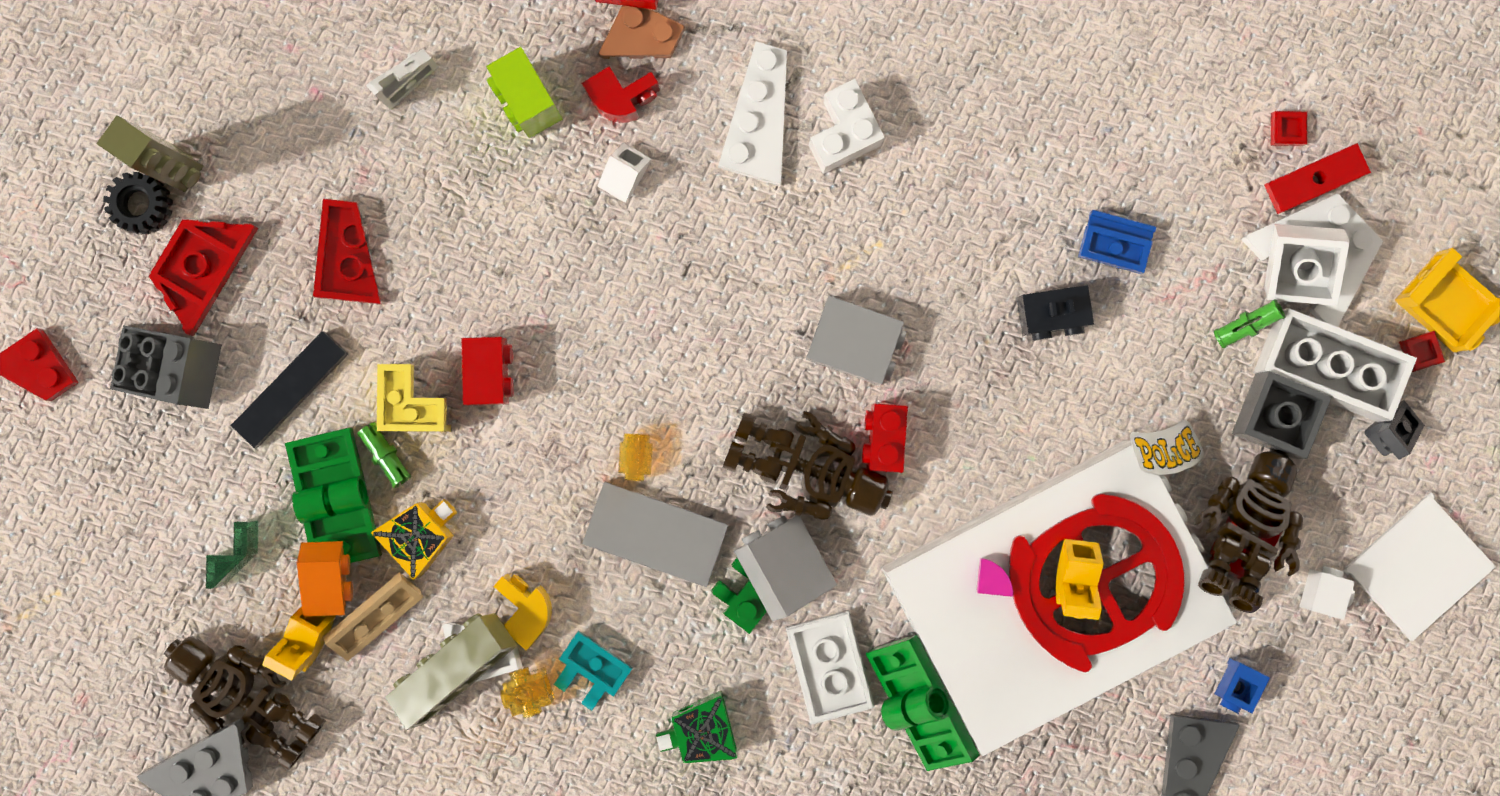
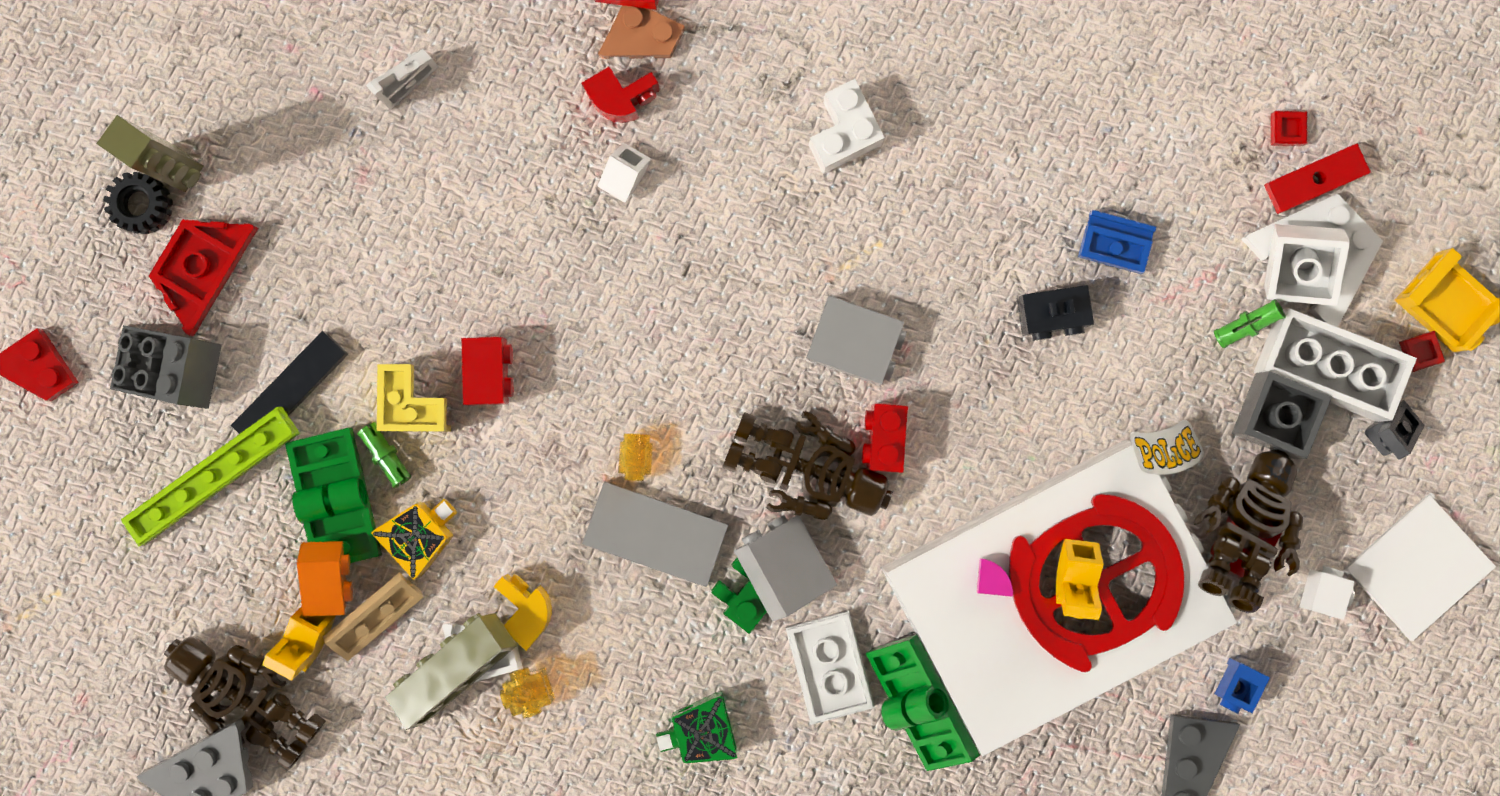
(210, 476): none -> lime tile
(224, 566): clear green slope -> none
(343, 256): red wing -> none
(528, 101): lime brick -> none
(596, 665): teal plate -> none
(757, 125): white wing -> none

